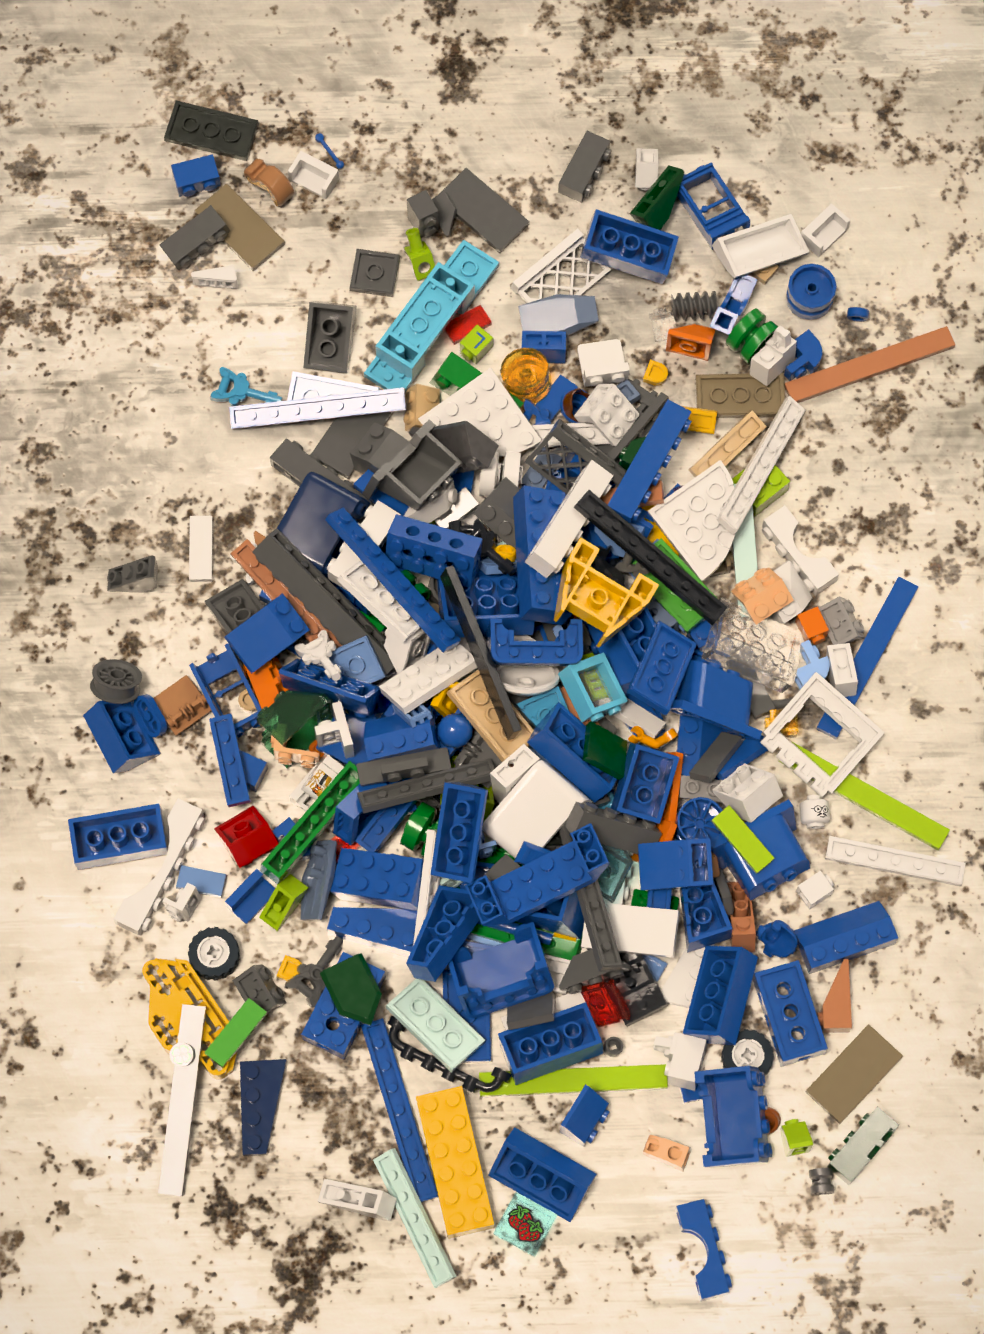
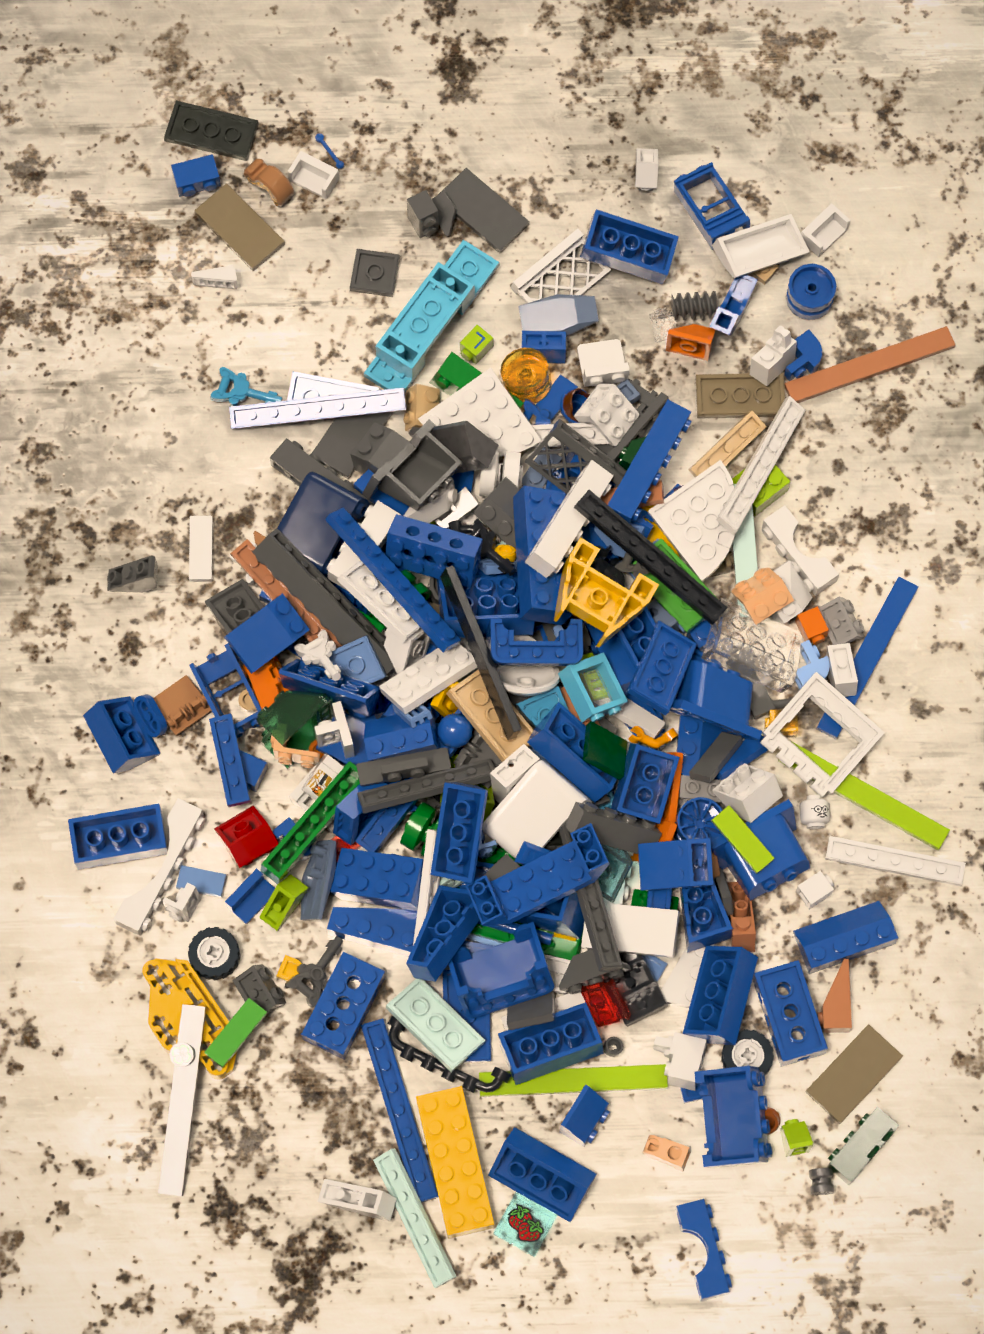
(116, 681): dark grey wheel -> none
(195, 238): dark grey brick -> none
(259, 1100): dark blue wing -> none
(329, 336): dark grey slope -> none
(353, 989): dark green tile -> none
(418, 253): lime bracket -> none
(463, 324): clear red tile -> none
(584, 167): dark grey brick -> none
(656, 373): yellow tile -> none
(658, 201): dark green slope -> none
(702, 420): yellow tile -> none
(750, 334): green wheel -> none
(778, 939): blue hair -> none
(858, 314): blue tile -> none

